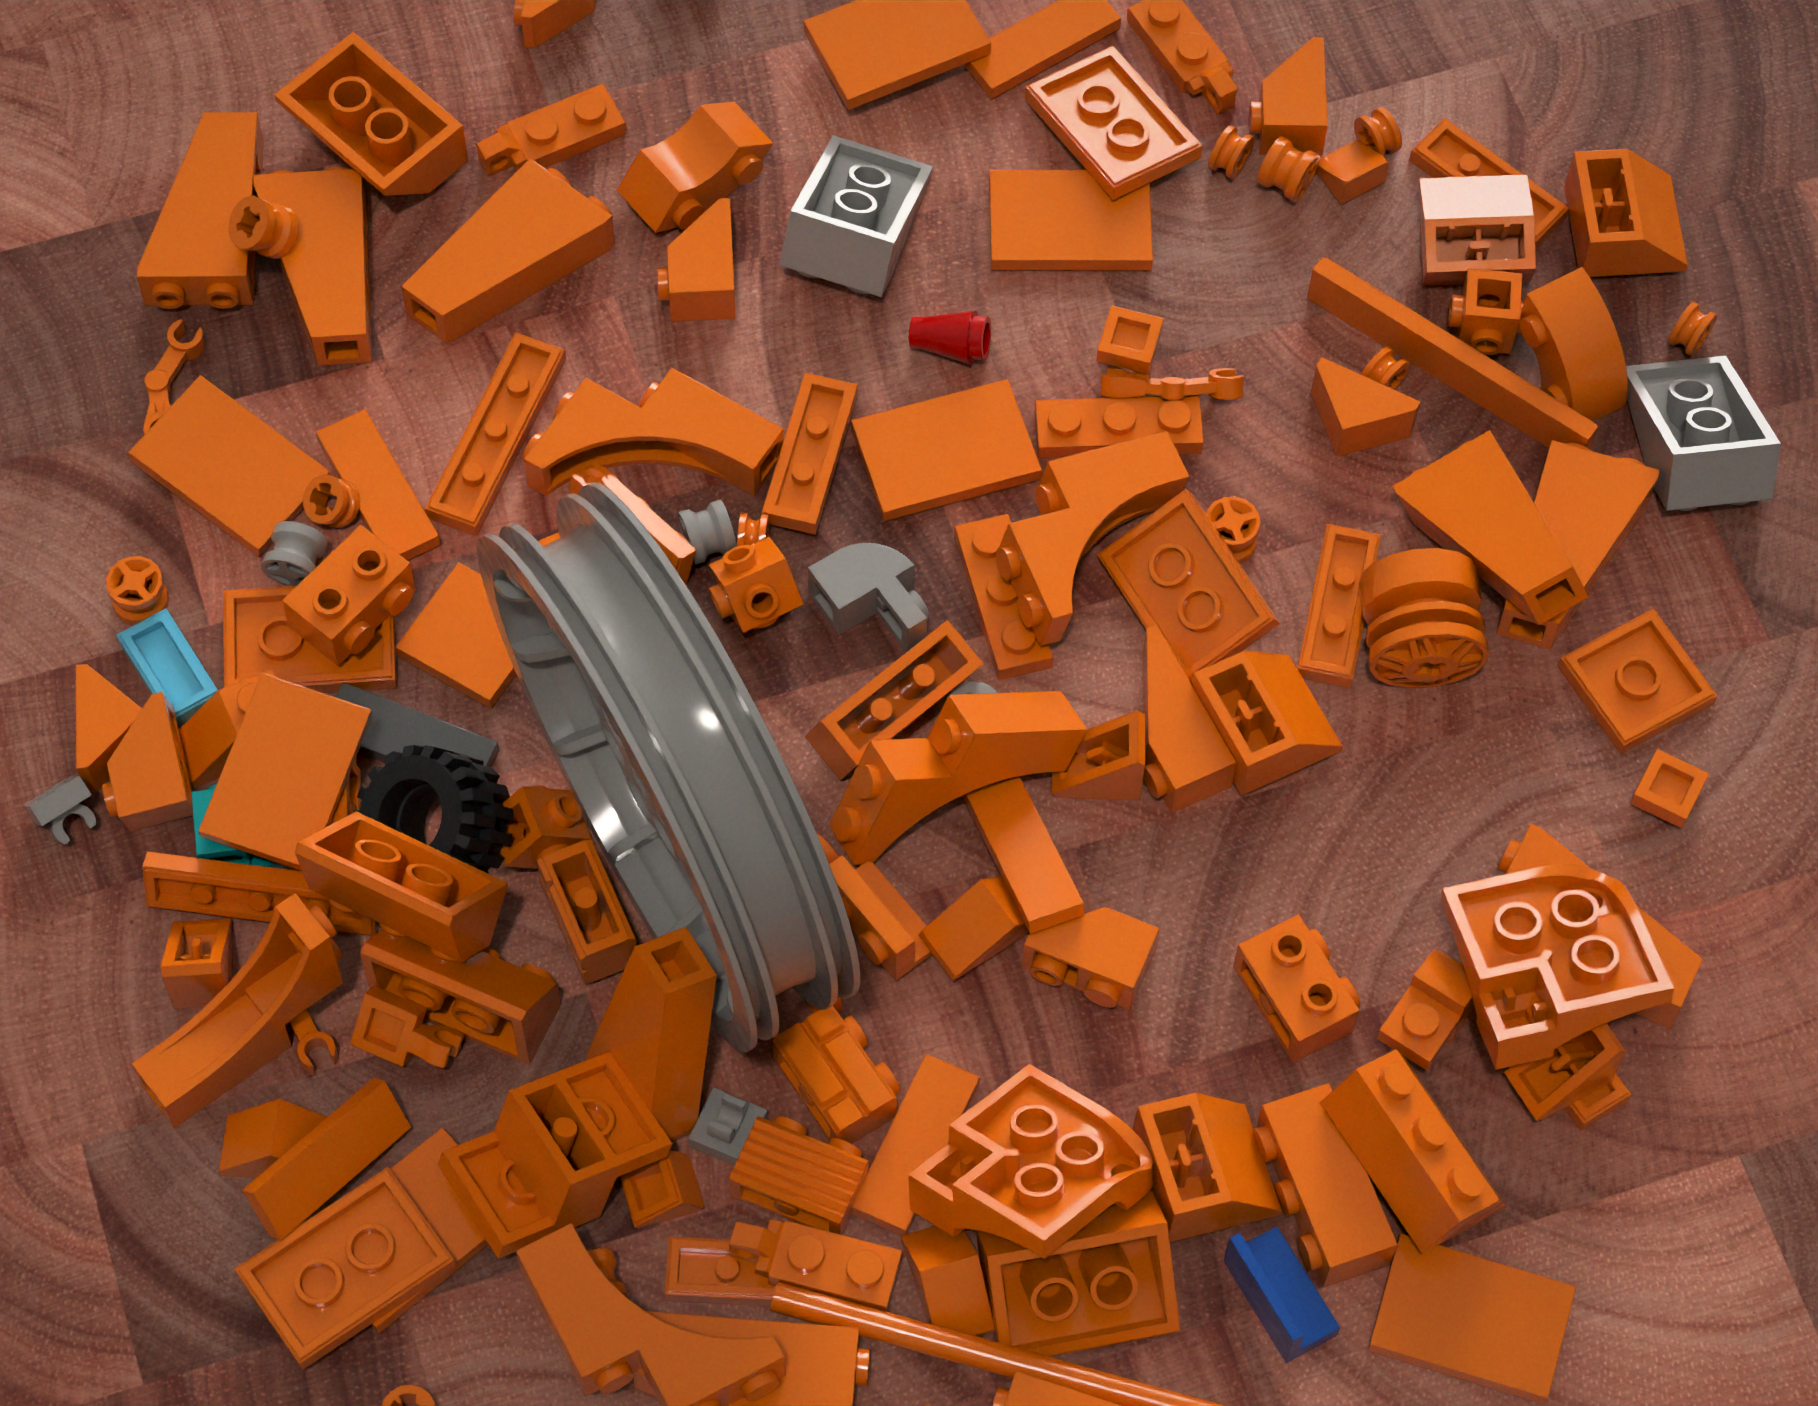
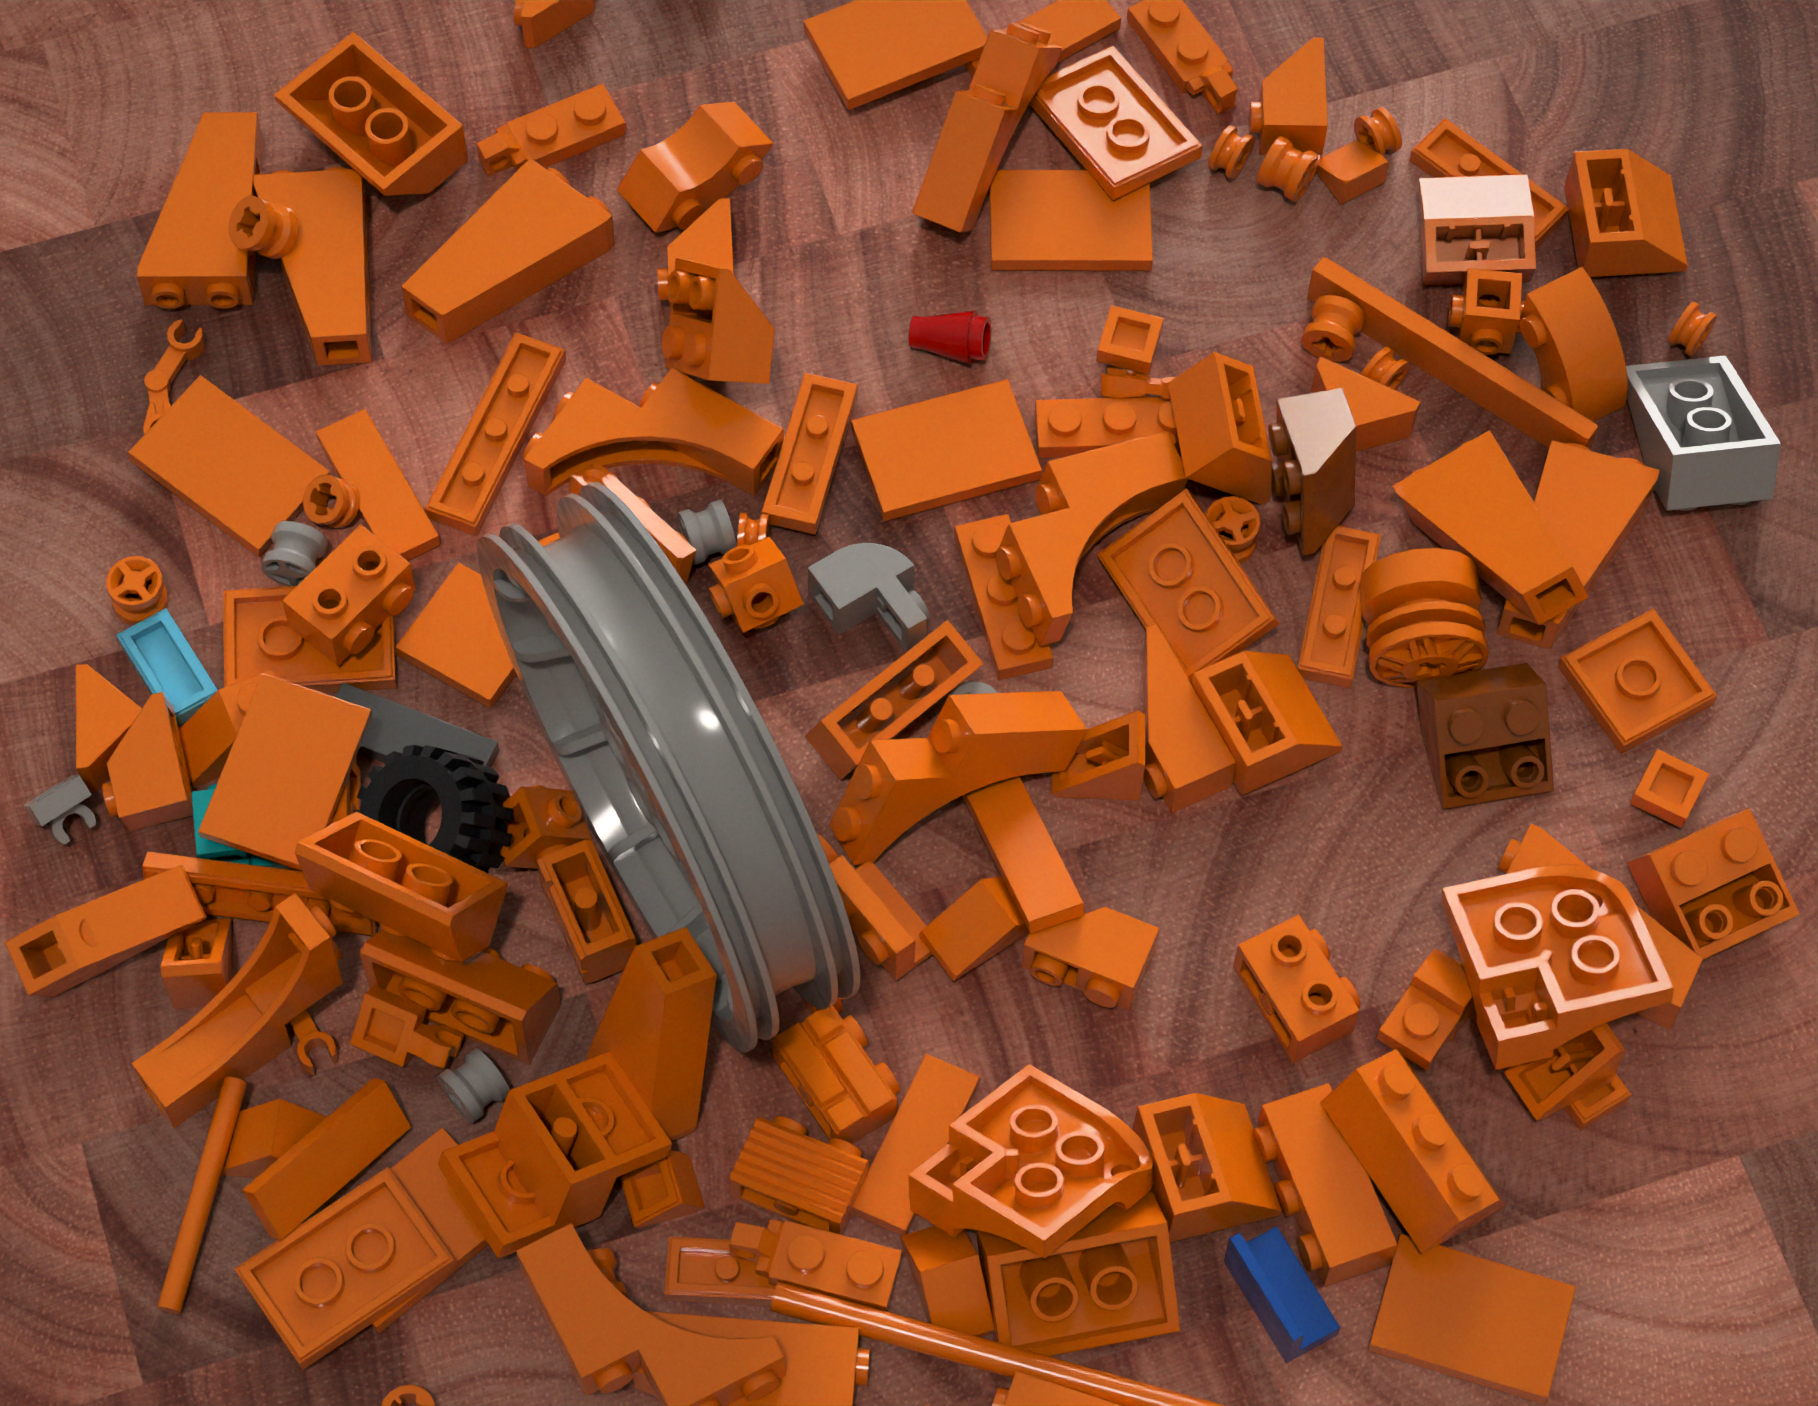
(104, 932): none -> orange slope
(202, 1195): none -> orange bar
(473, 1085): none -> light grey wheel
(715, 326): none -> orange slope
(724, 1125): light grey tile -> none
(854, 216): light grey slope -> none
(982, 124): none -> orange arch
(1222, 427): none -> orange slope
(1314, 464): none -> dark orange slope
(1333, 328): none -> orange wheel
(1486, 734): none -> dark orange slope
(1715, 885): none -> orange slope

